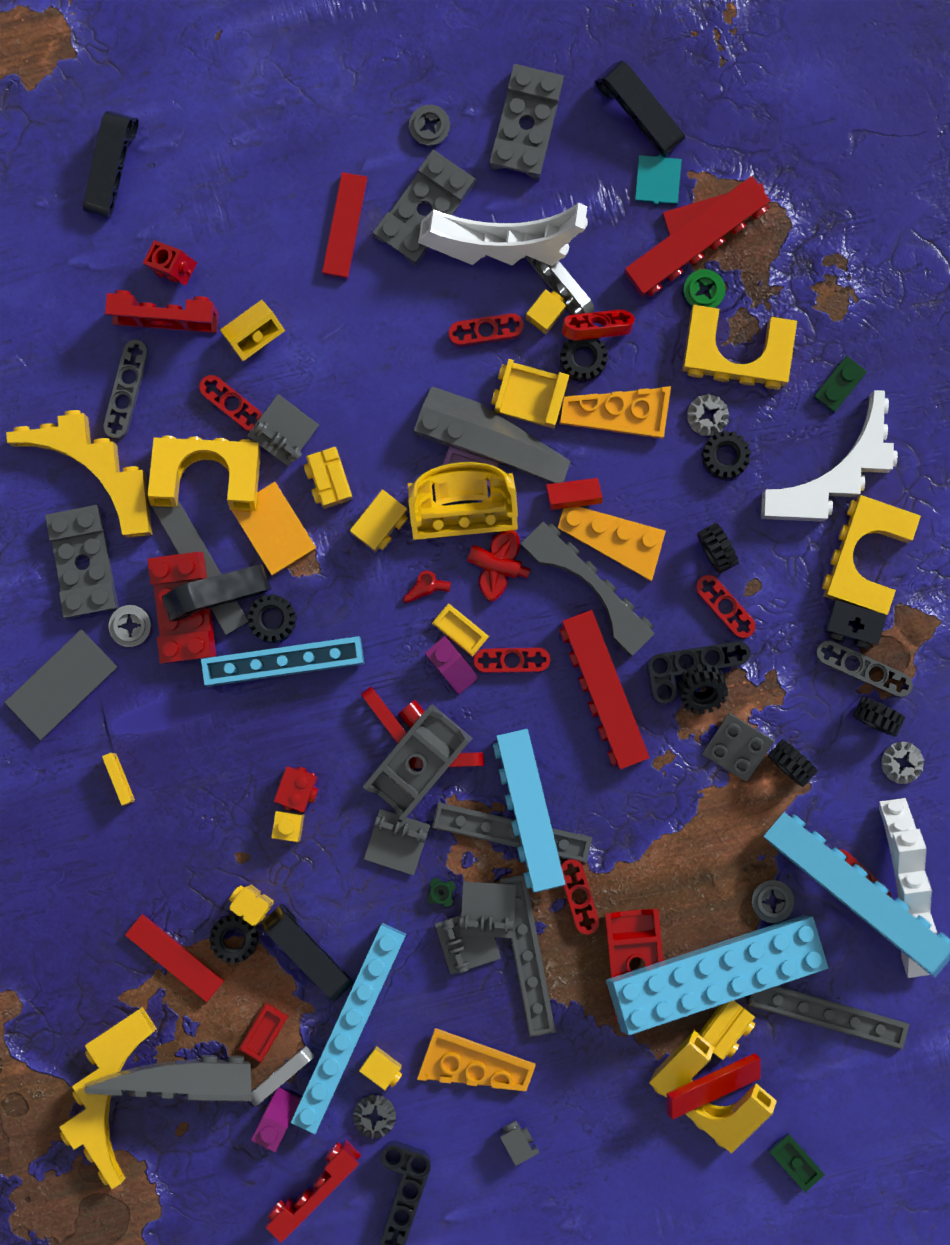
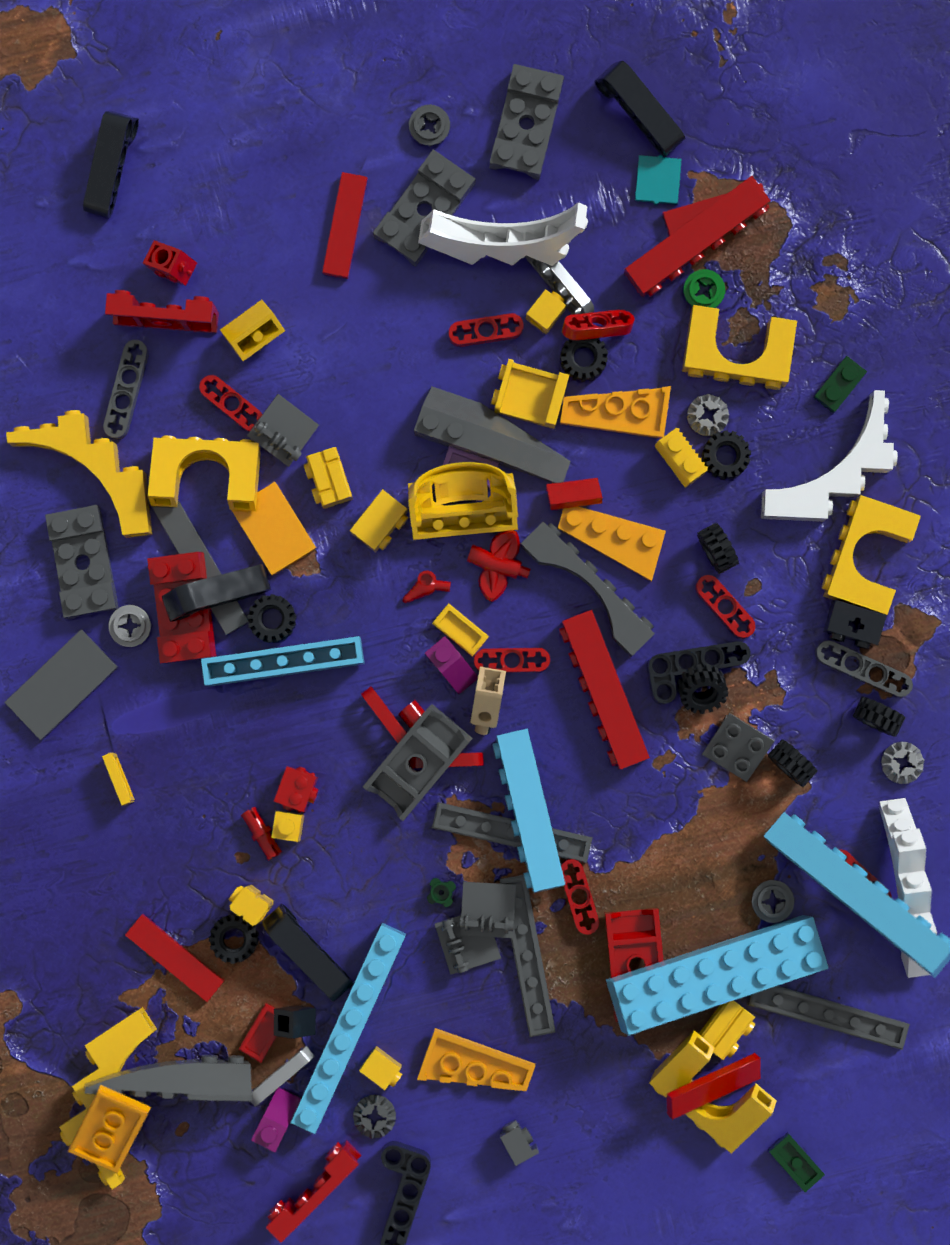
(109, 1129): none -> light orange tile
(261, 833): none -> red pin
(294, 1021): none -> black brick
(396, 842): dark grey hinge -> none
(487, 699): none -> tan torso
(681, 457): none -> yellow brick

